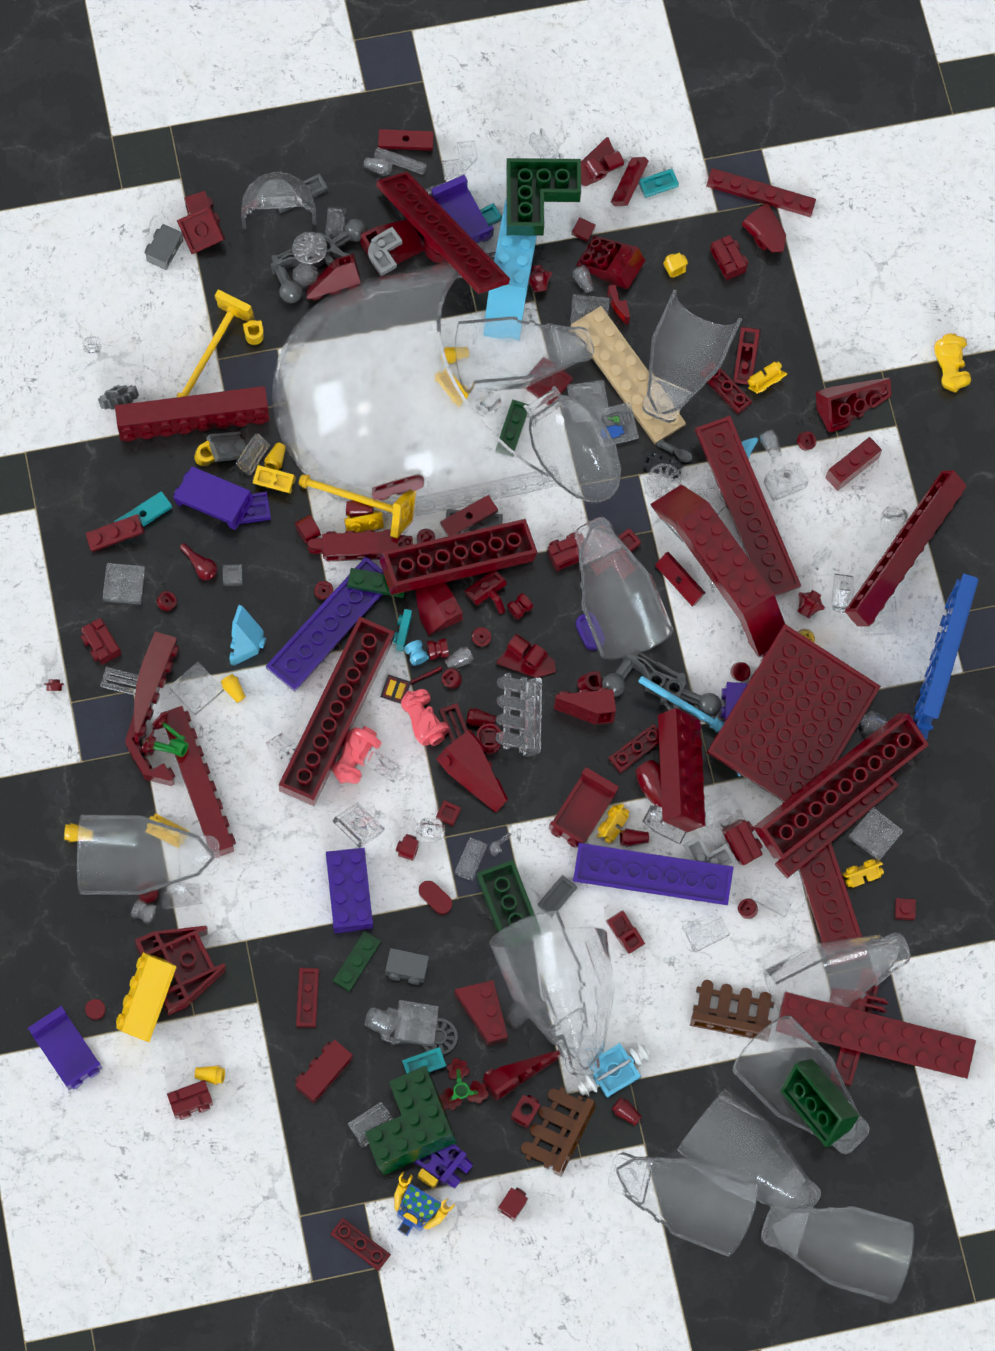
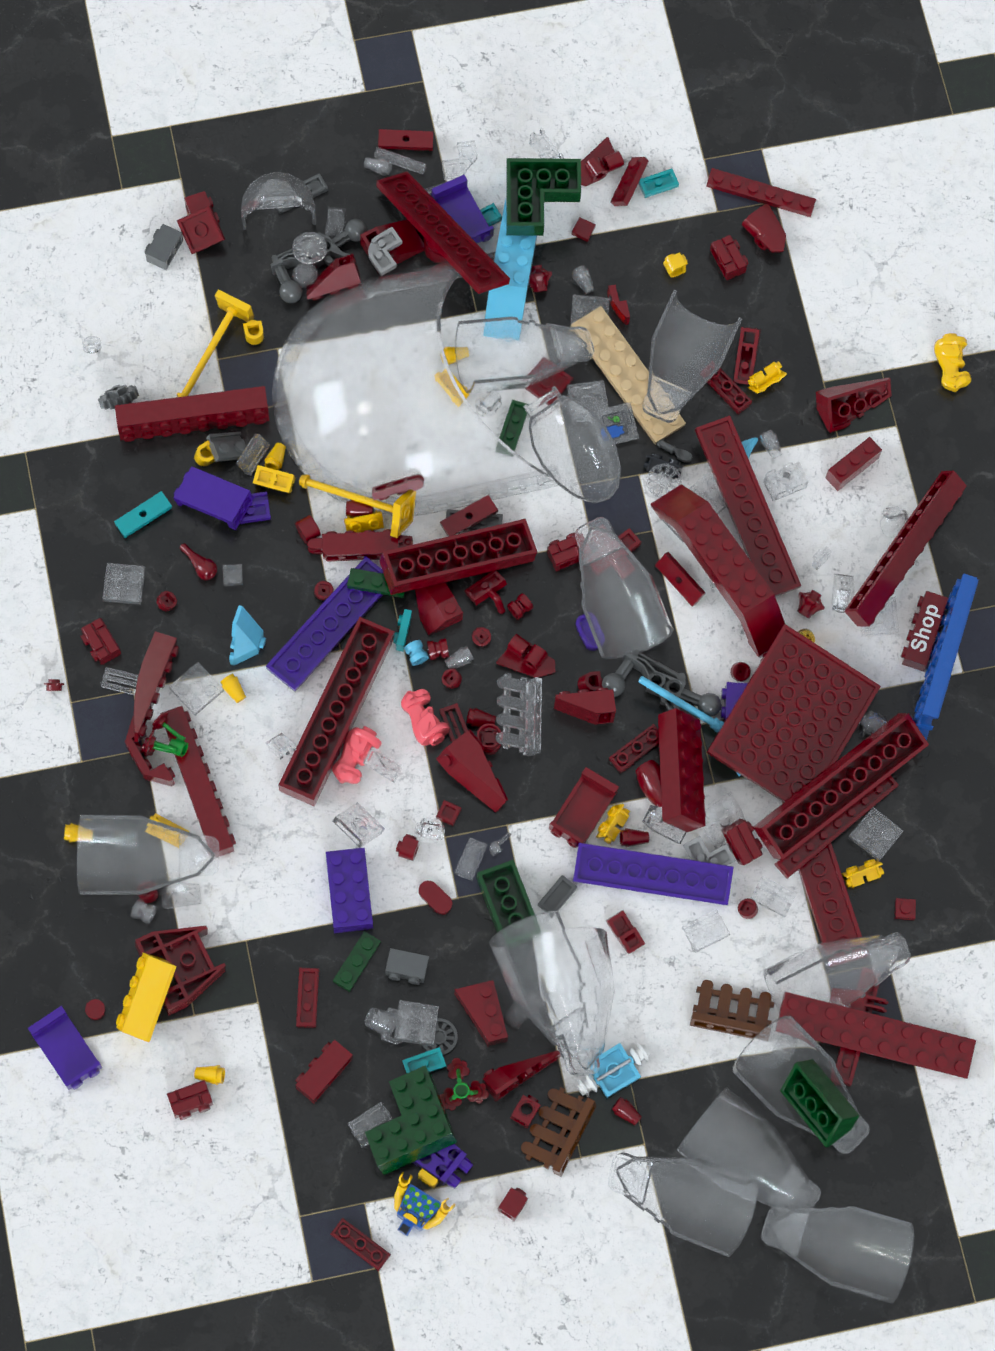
(115, 533): dark red plate -> none
(396, 688): piece -> none
(425, 535): dark red tile -> none
(612, 261): dark red slope -> none
(806, 441): dark red tile -> none
(924, 631): none -> dark red brick

